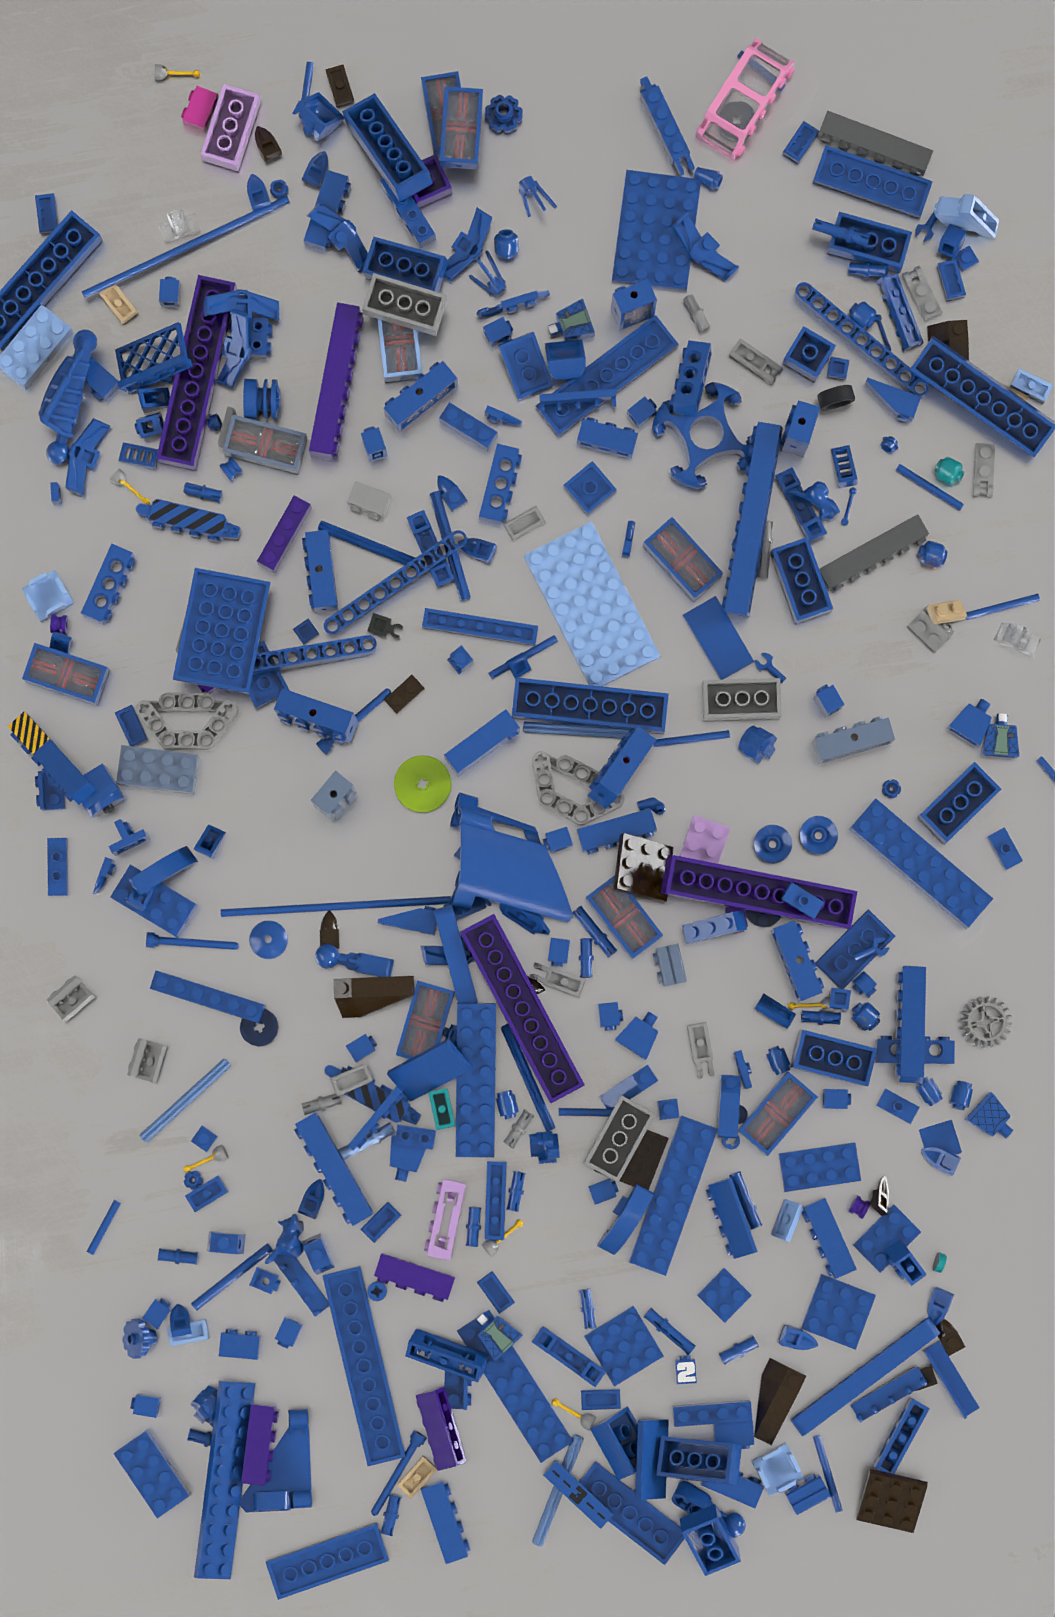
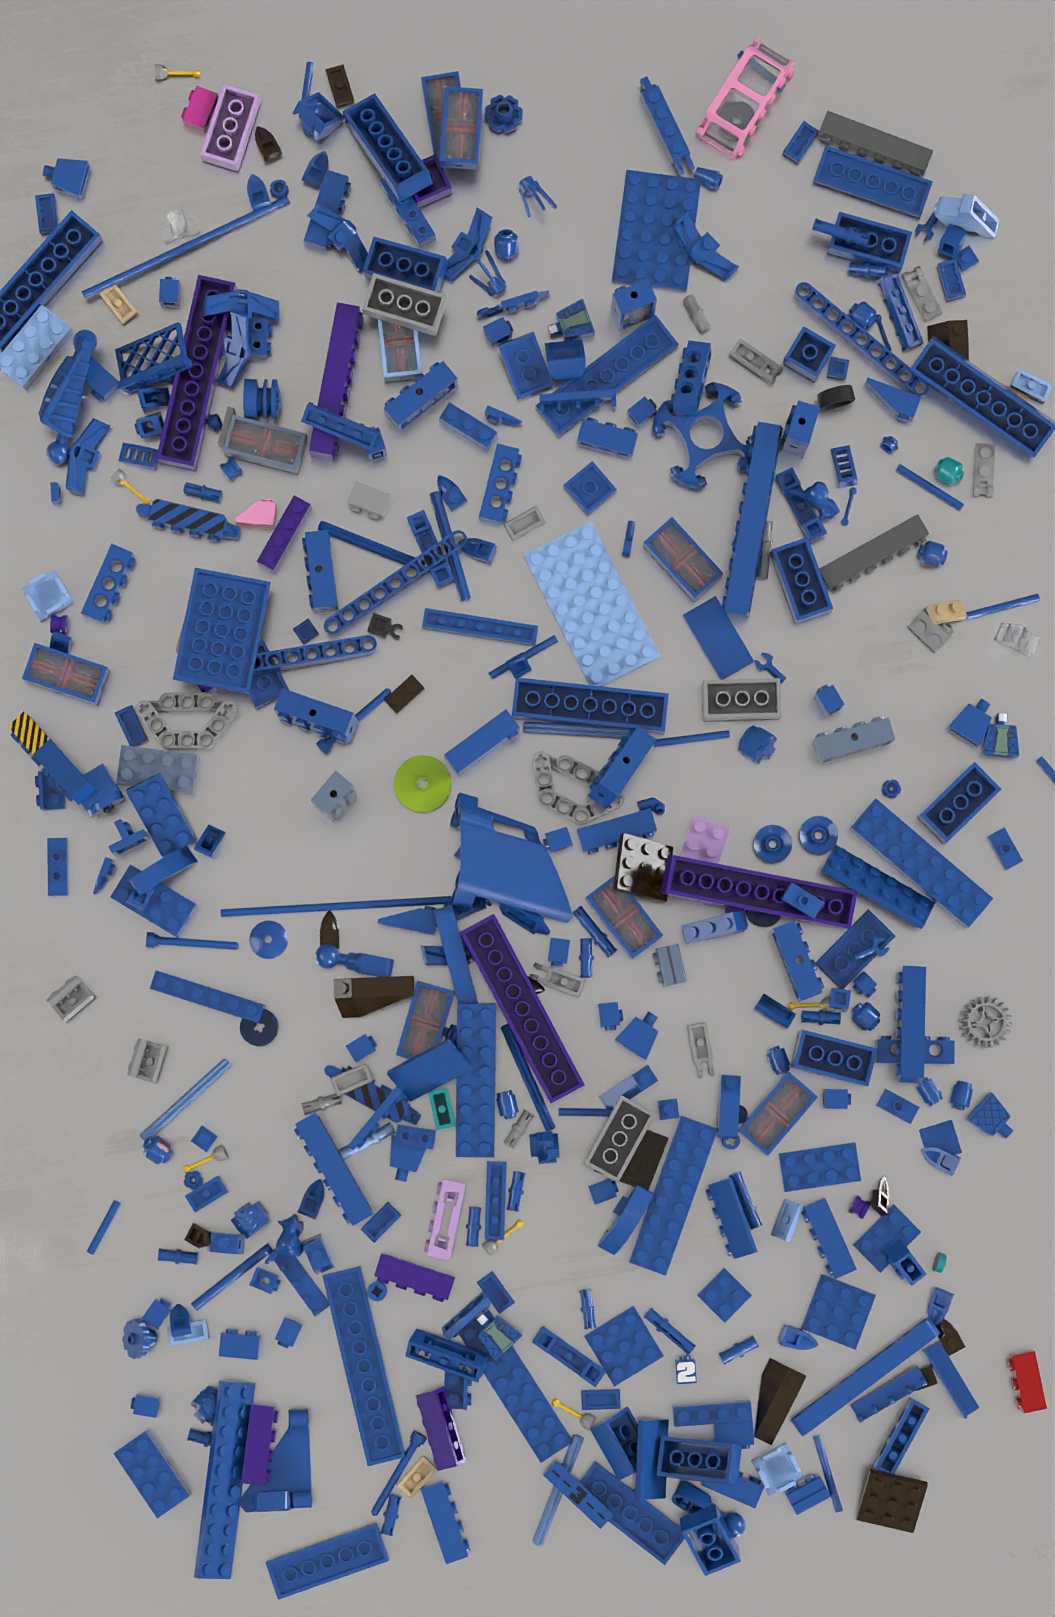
(68, 176): none -> blue torso
(157, 1149): none -> blue head
(161, 814): none -> blue plate
(197, 1236): none -> dark brown plate
(250, 1218): none -> blue hair
(259, 514): none -> bright pink slope
(340, 426): none -> blue hinge
(460, 659): blue brick -> none
(466, 1315): none -> blue plate
(743, 1068): blue plate -> none
(878, 886): none -> blue plate
(1027, 1381): none -> red brick

